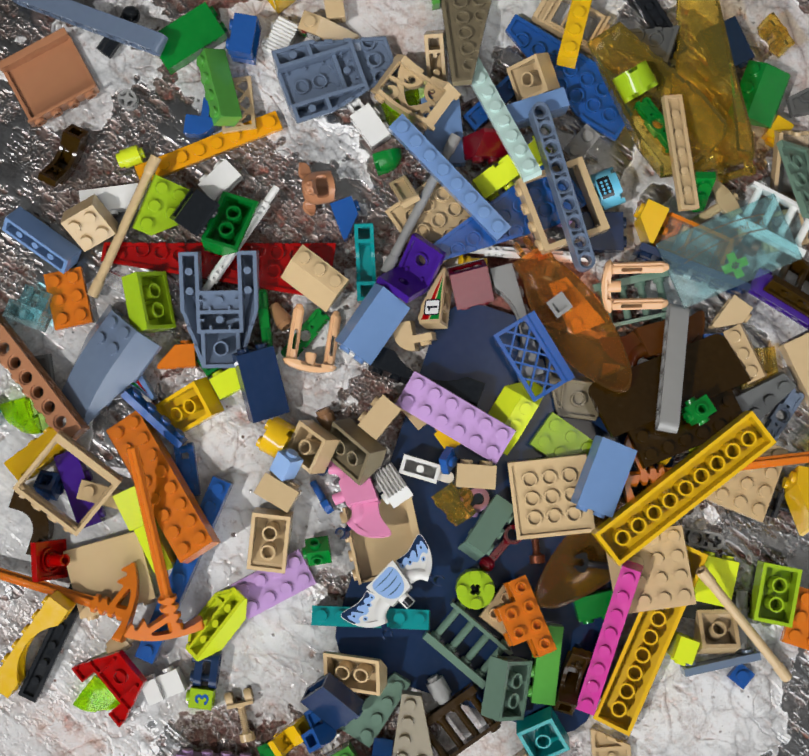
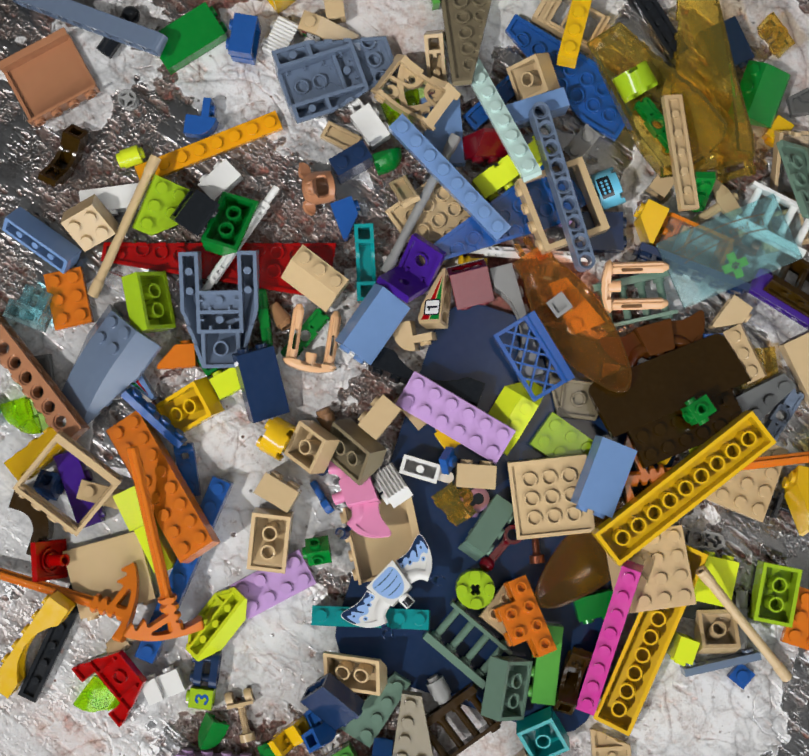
(211, 732): none -> green brick
(219, 87): bright green brick -> none
(250, 111): tan window -> none
(286, 464): light blue brick -> none
(339, 136): none -> tan tile
(351, 162): none -> dark blue brick
(589, 563): black bar -> none
(658, 39): dark grey wing -> none
(660, 187): none -> tan brick
(672, 369): light grey beam -> none

